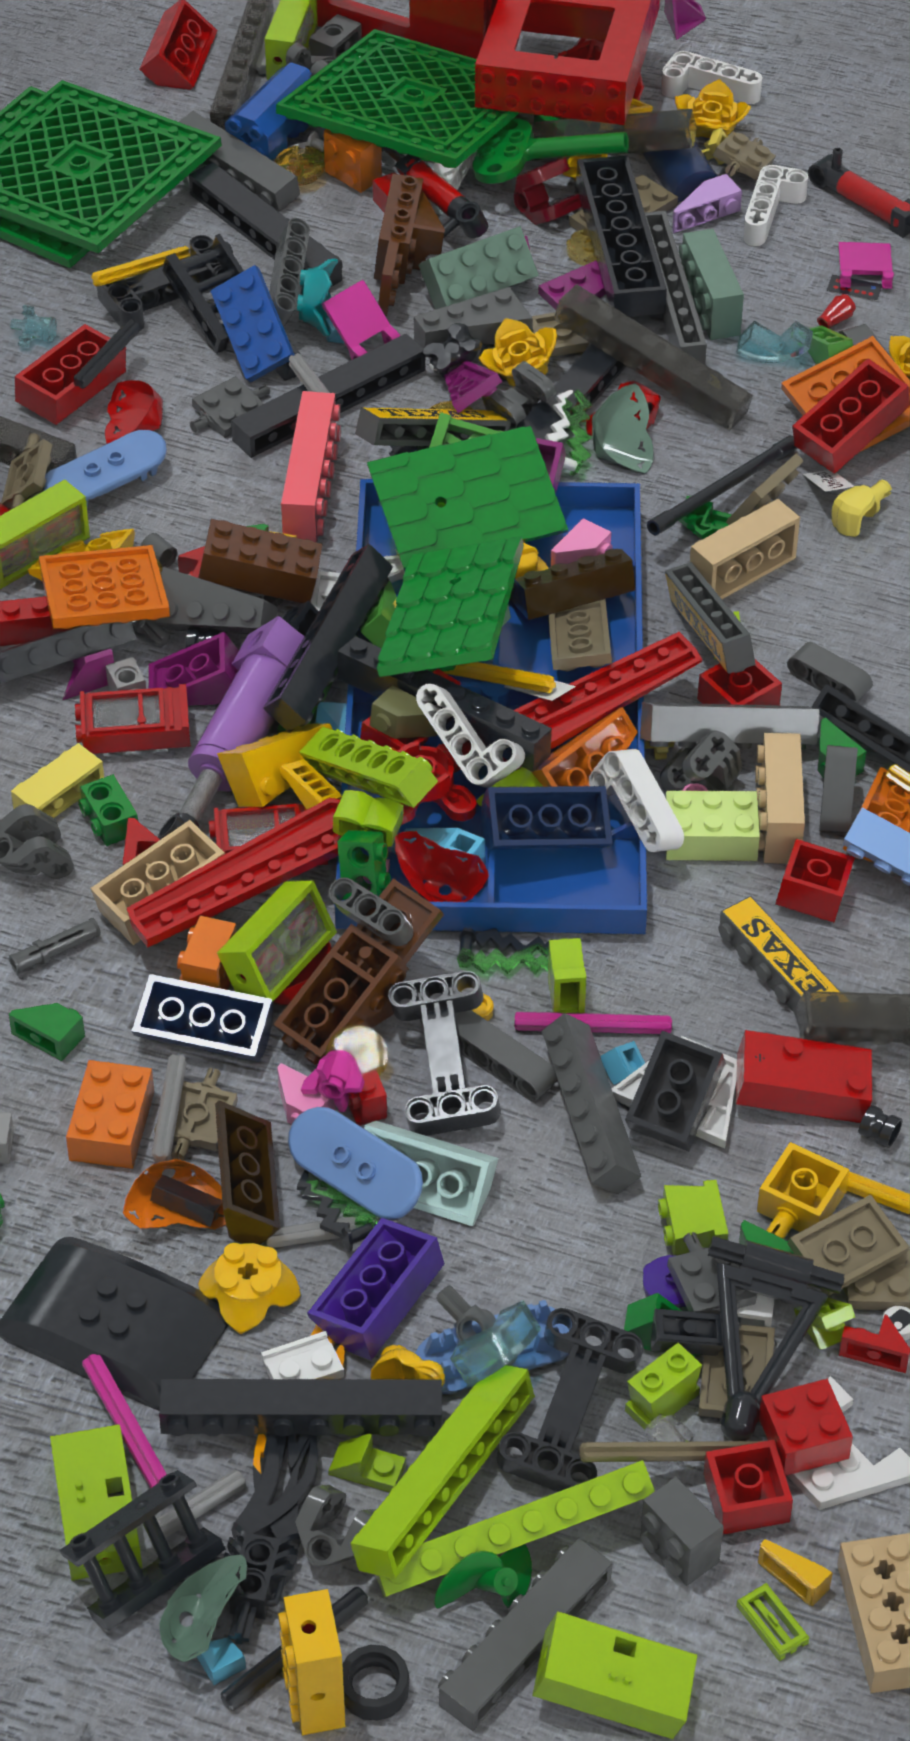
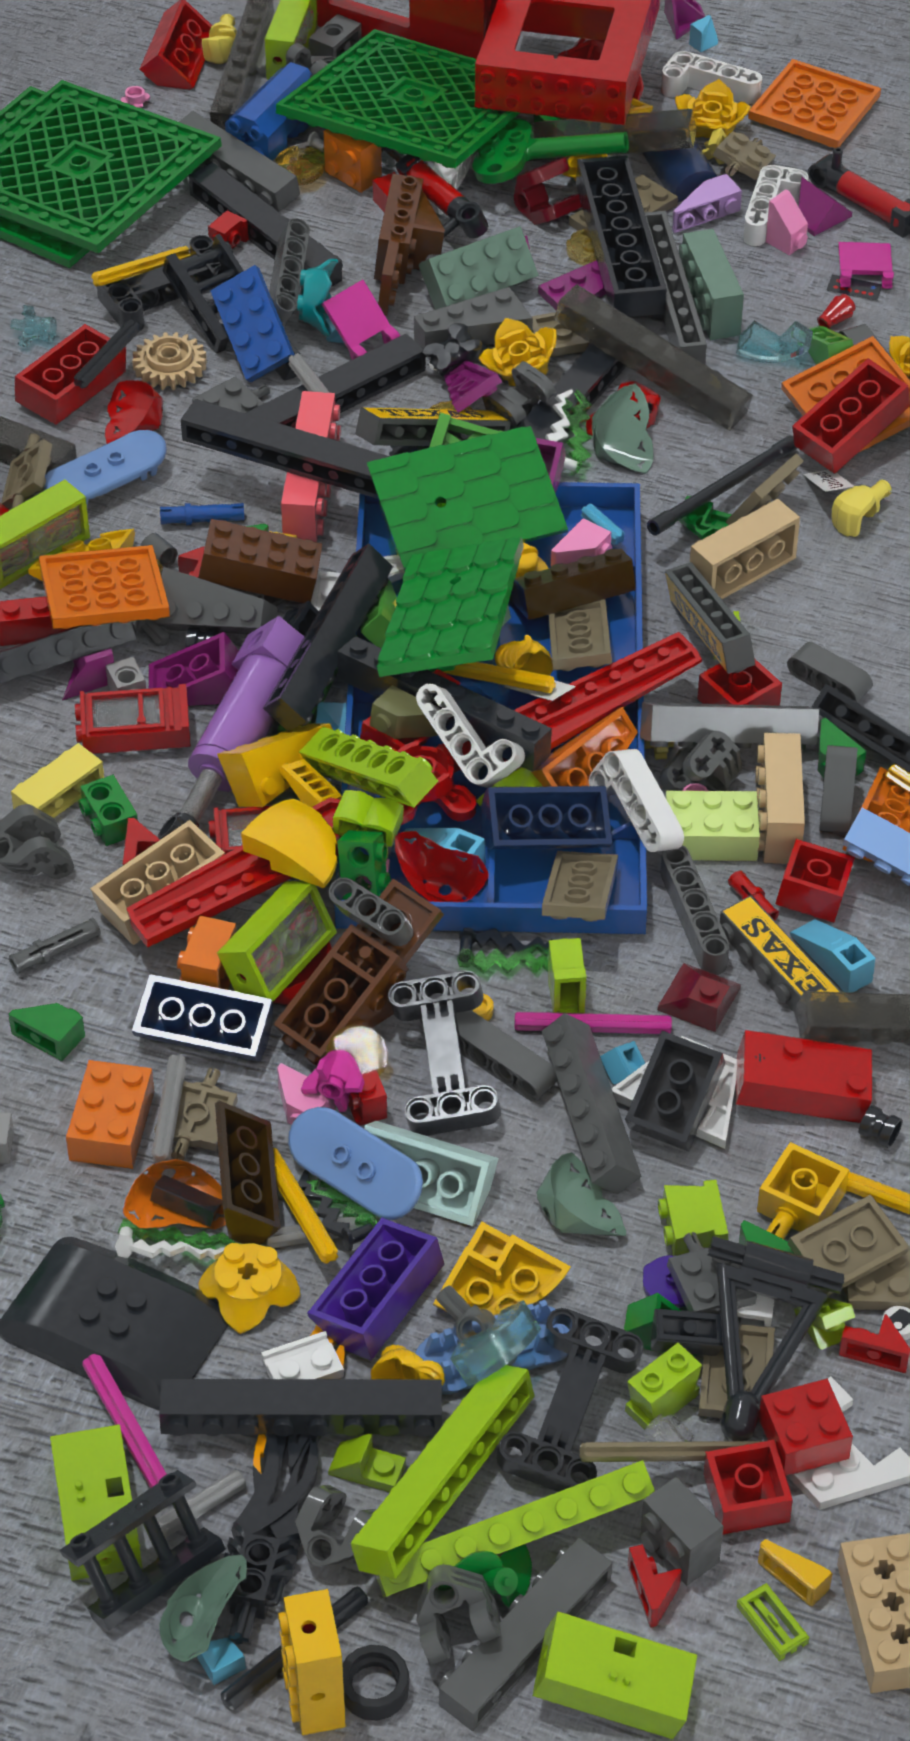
(128, 1231): none -> piece
(135, 96): none -> bright pink plate
(169, 360): none -> tan gear
(203, 513): none -> blue pin
(220, 40): none -> light yellow piece
(230, 227): none -> red brick
(279, 446): none -> black brick
(294, 841): none -> yellow brick
(303, 1211): none -> yellow axle
(434, 1602): none -> dark grey piece
(503, 1271): none -> yellow brick
(525, 656): none -> yellow hair
(576, 1207): none -> sand green piece
(580, 885): none -> dark tan plate
(595, 516): none -> medium azure axle
(652, 1588): none -> red slope
(695, 910): none -> dark grey beam
(699, 997): none -> dark red slope
(703, 34): none -> medium azure slope
(743, 885): none -> red pin
(786, 224): none -> bright pink slope
(814, 103): none -> orange plate
(820, 209): none -> magenta slope
(837, 954): none -> medium azure slope

